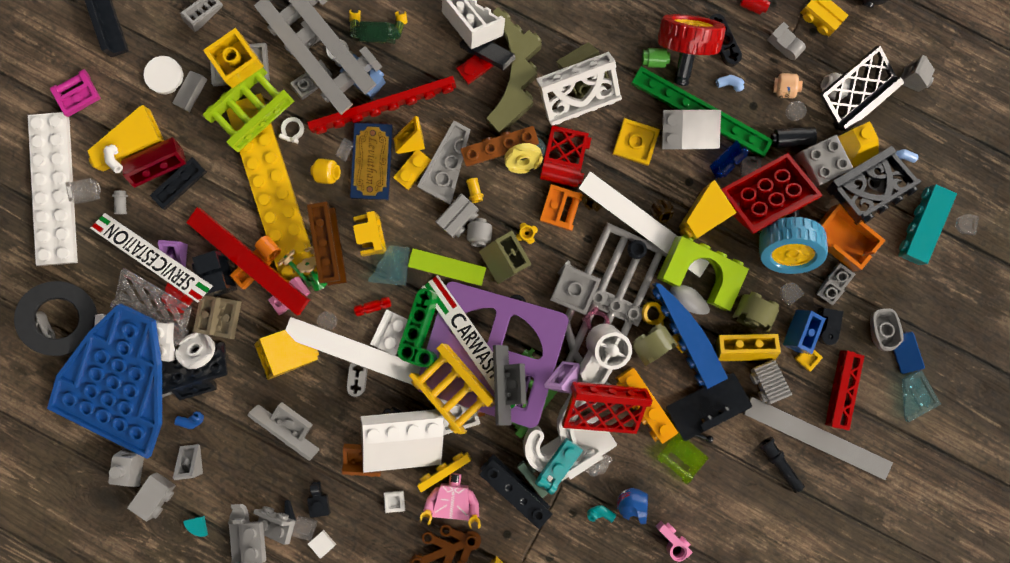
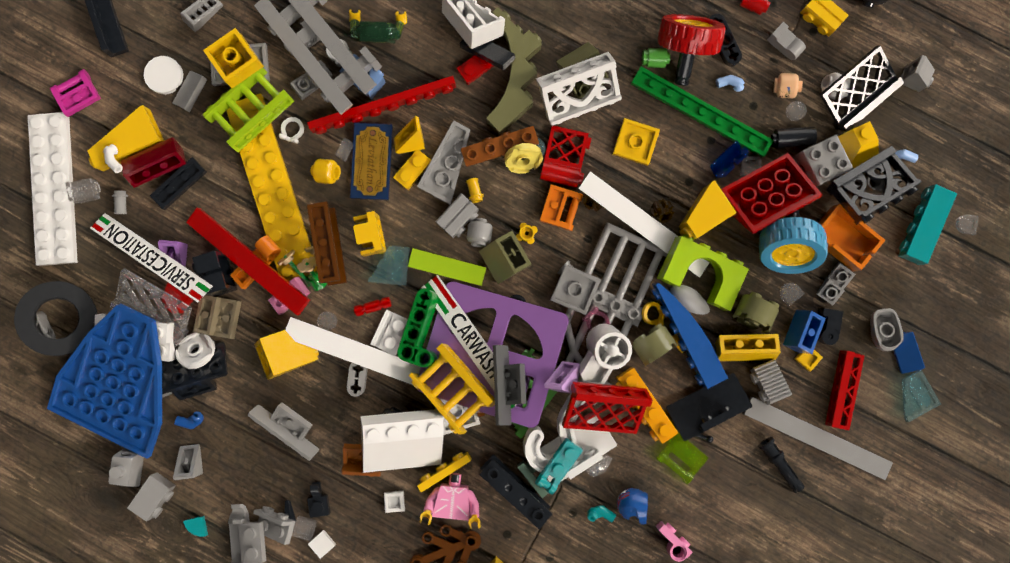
(637, 249): black plate -> none
(691, 129): slope -> none

